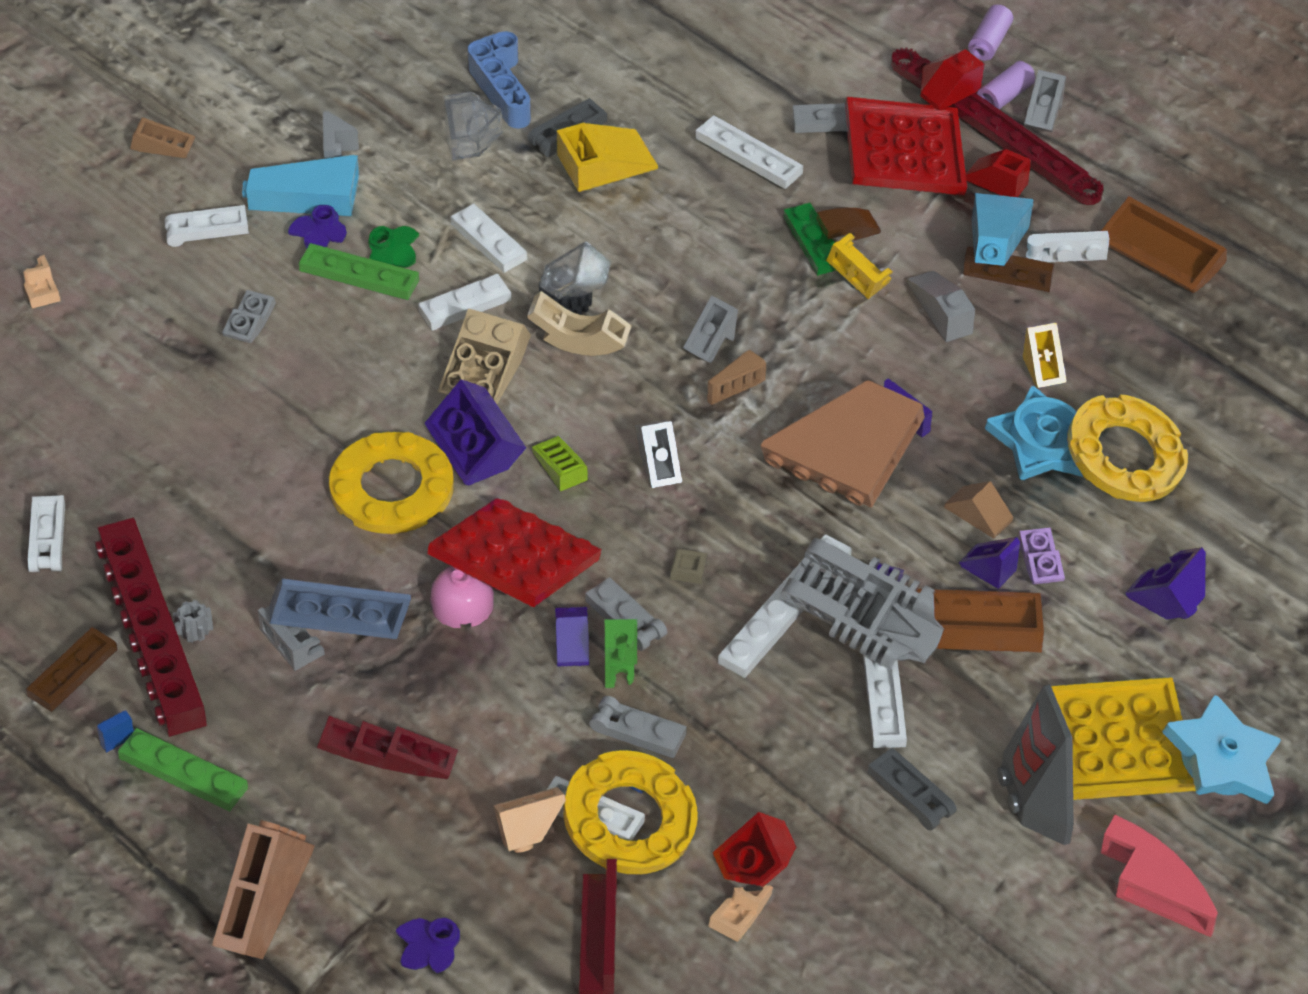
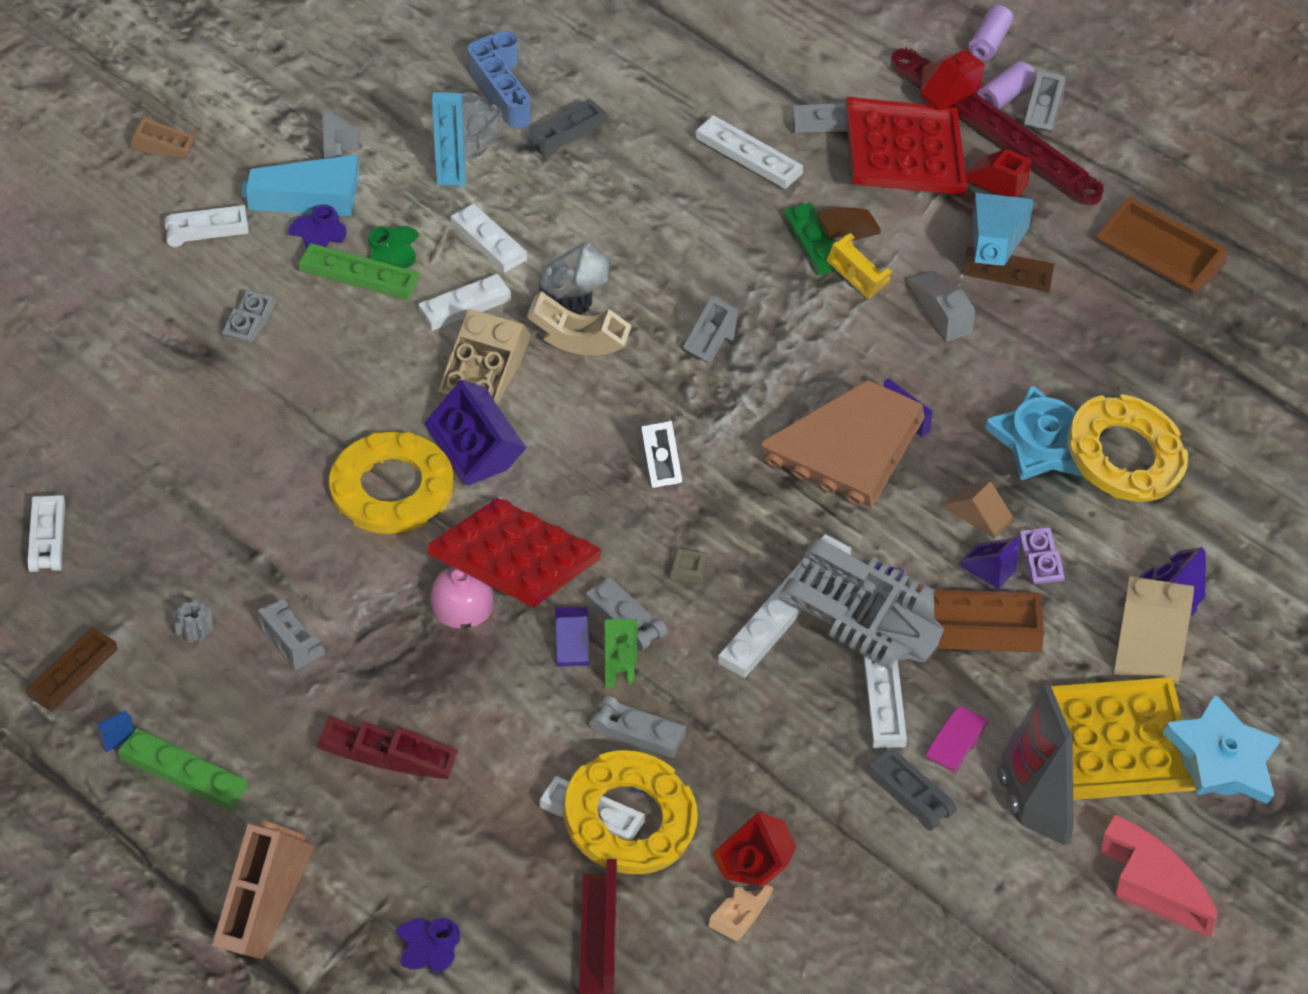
(40, 285): light nougat slope -> none
(151, 628): dark red brick -> none
(338, 608): sand blue slope -> none
(449, 138): none -> medium azure plate
(528, 818): light nougat slope -> none
(566, 478): lime slope -> none
(602, 154): yellow slope -> none
(737, 377): medium nougat slope -> none
(956, 738): none -> dark pink slope
(1044, 355): yellow slope -> none
(1068, 246): white plate -> none
(1153, 629): none -> tan slope

